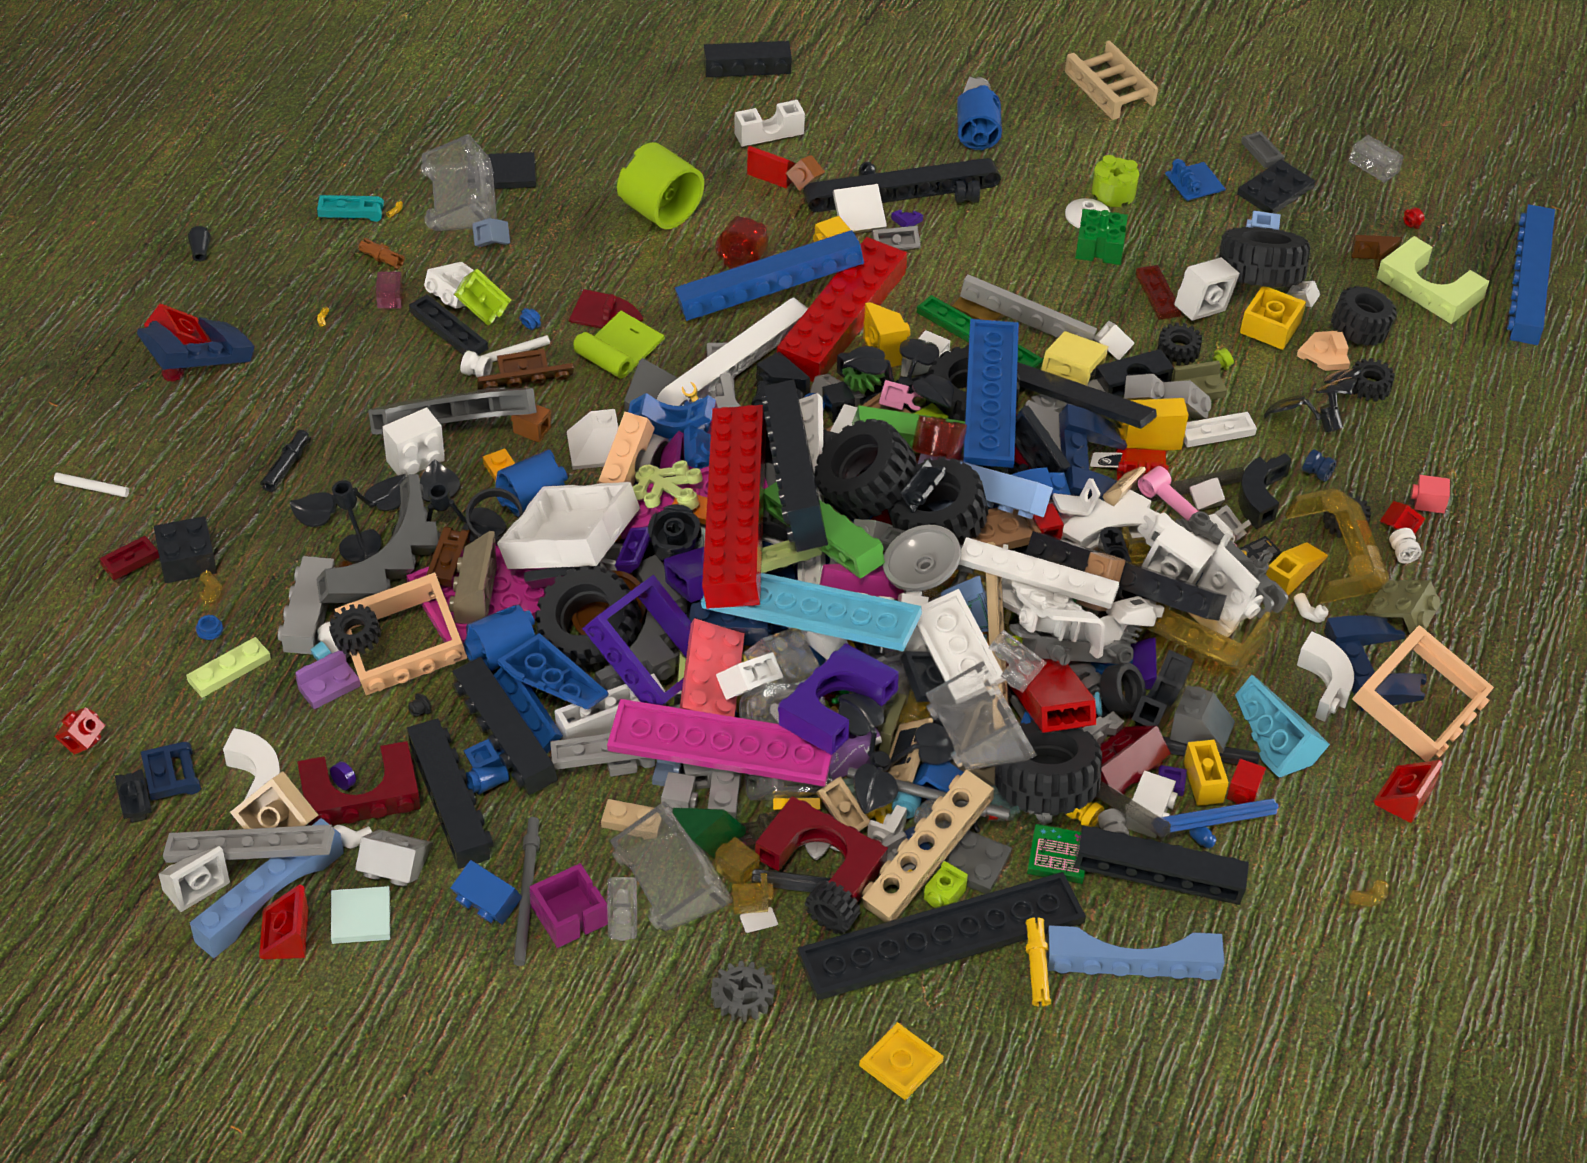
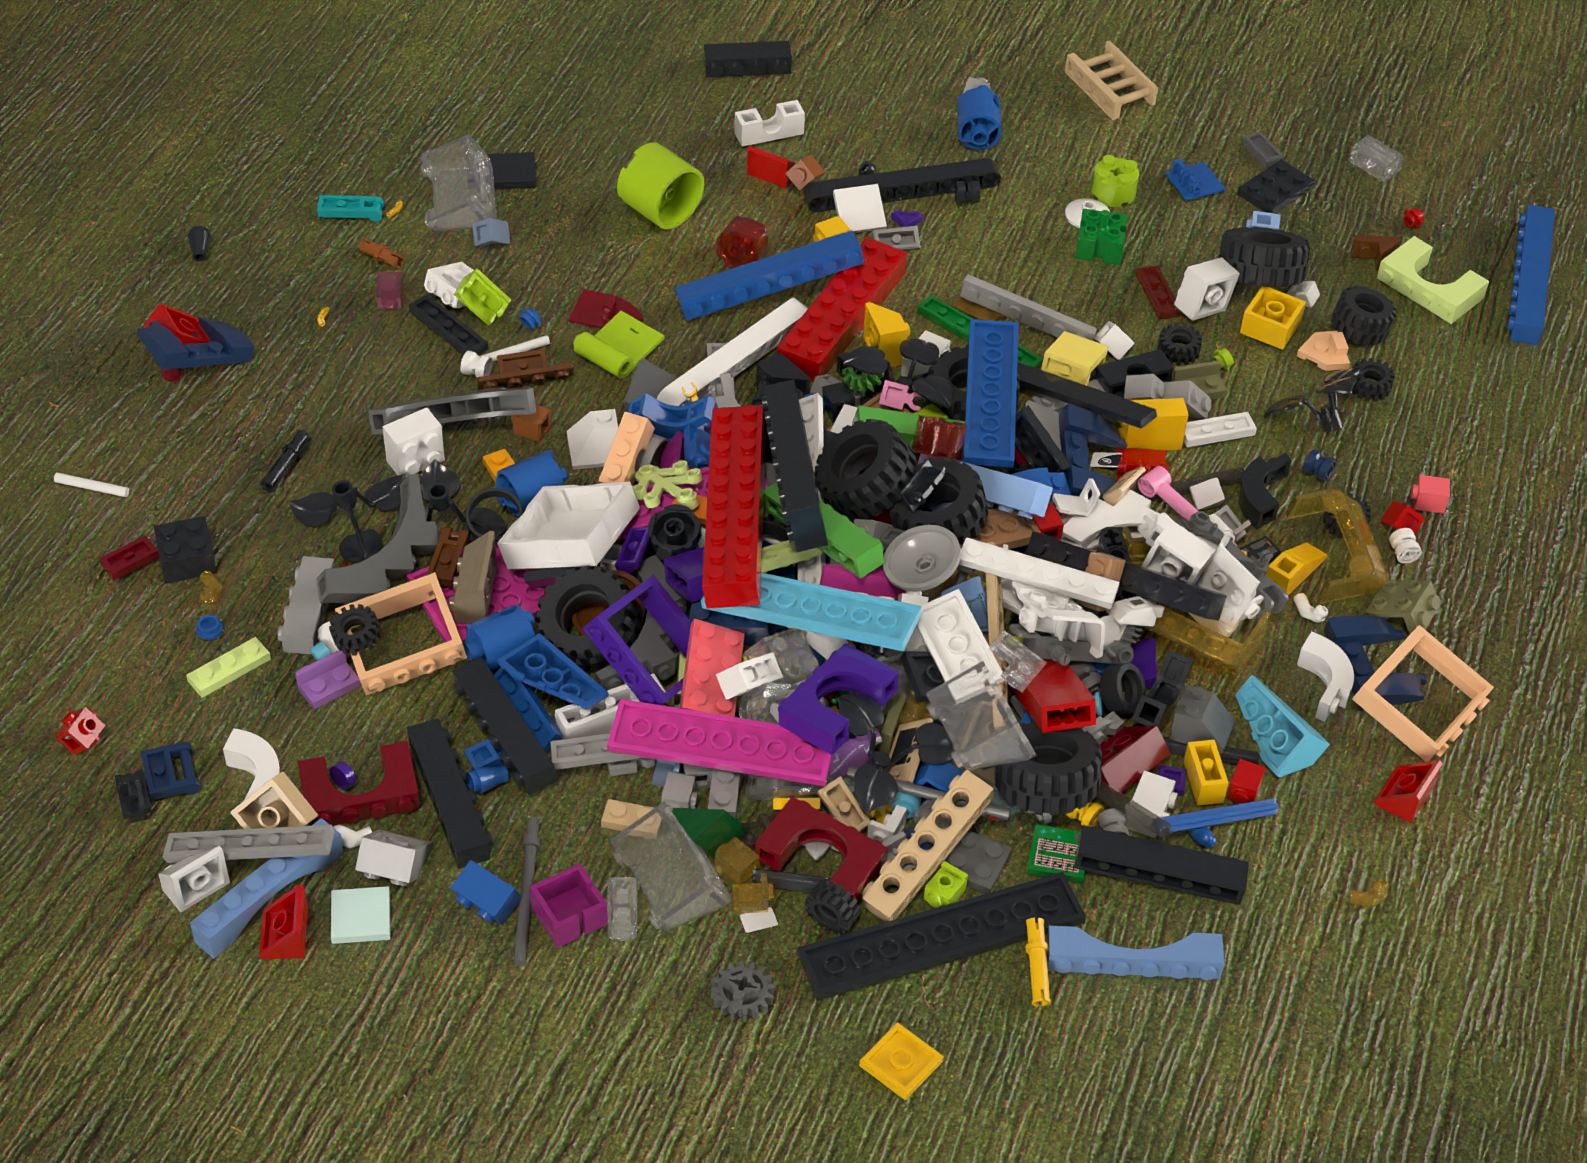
(419, 705): black piece -> none

